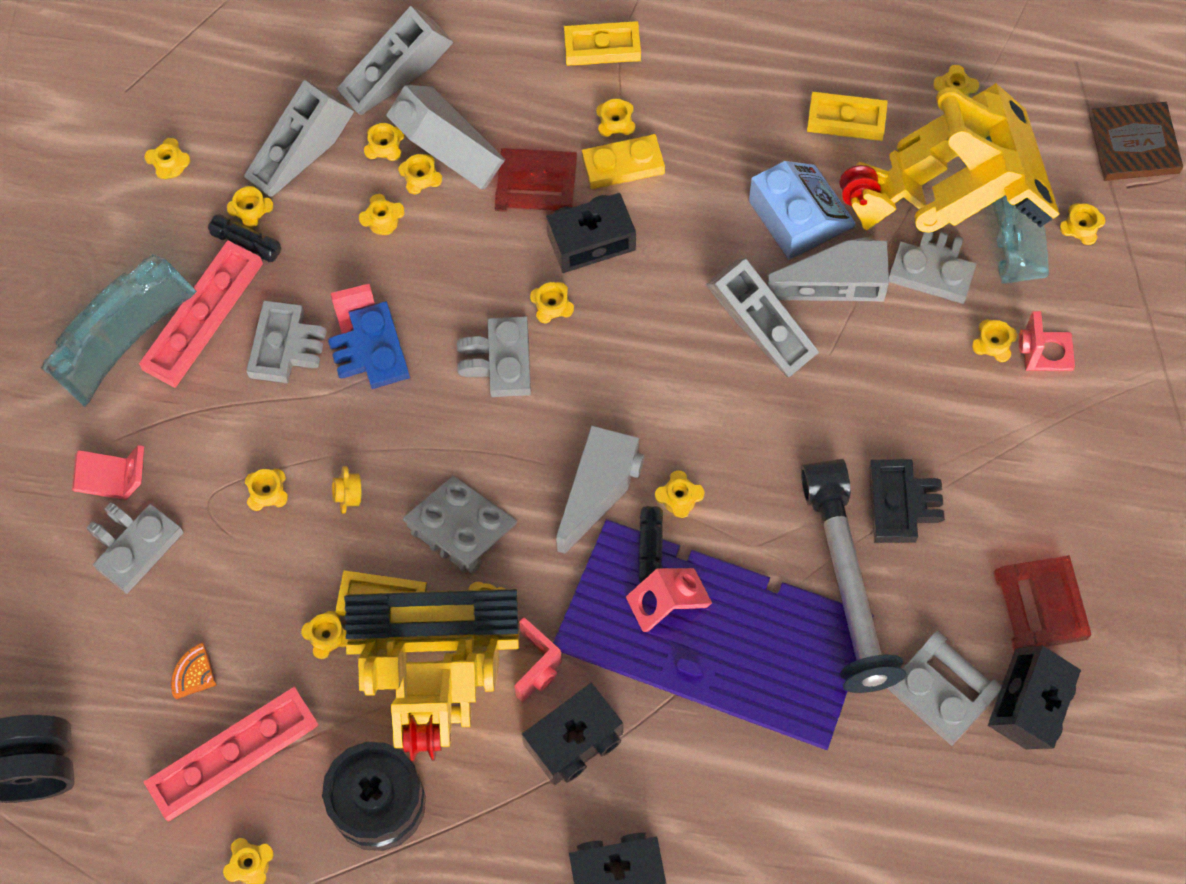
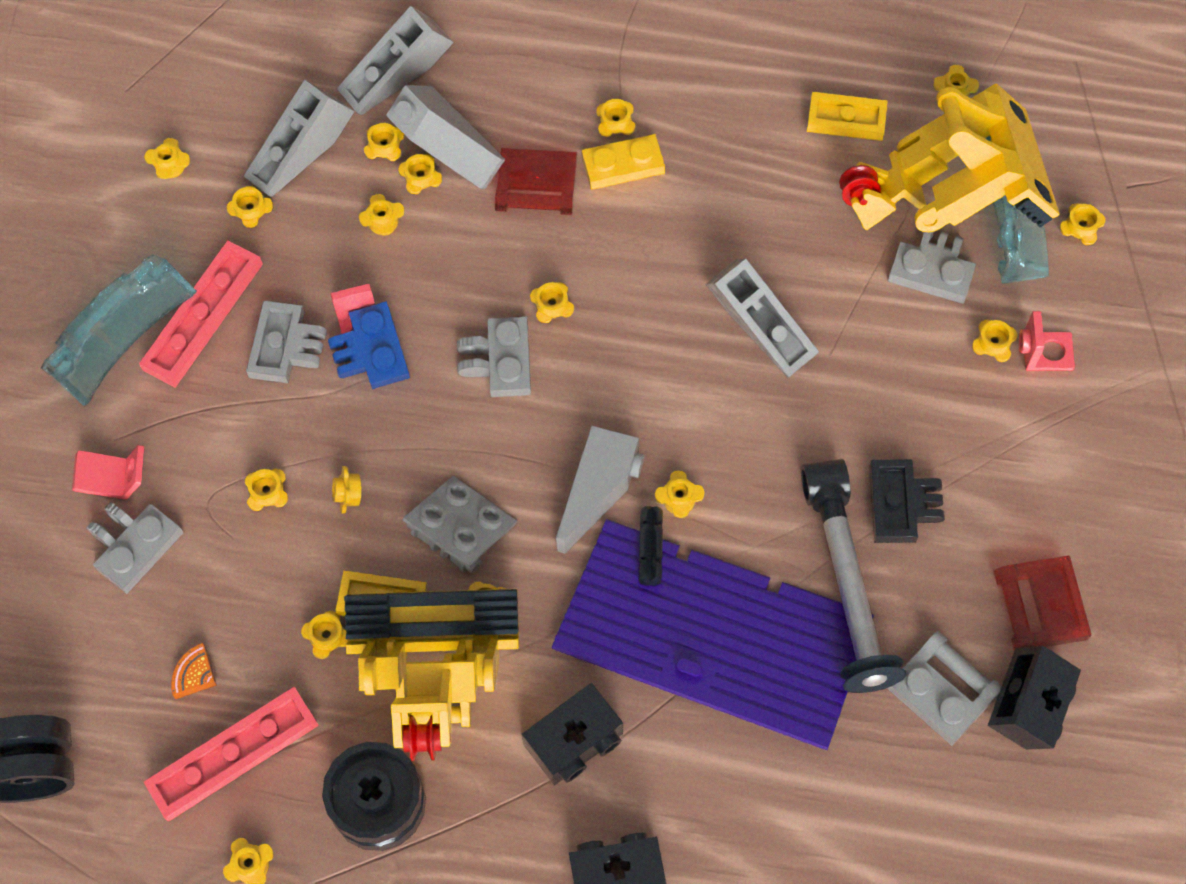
(244, 237): black axle -> none
(543, 671): coral bracket -> none
(602, 43): yellow plate -> none
(608, 237): black brick -> none
(673, 590): coral bracket -> none
(798, 207): light blue slope -> none
(842, 273): light grey slope -> none
(1135, 141): tile -> none

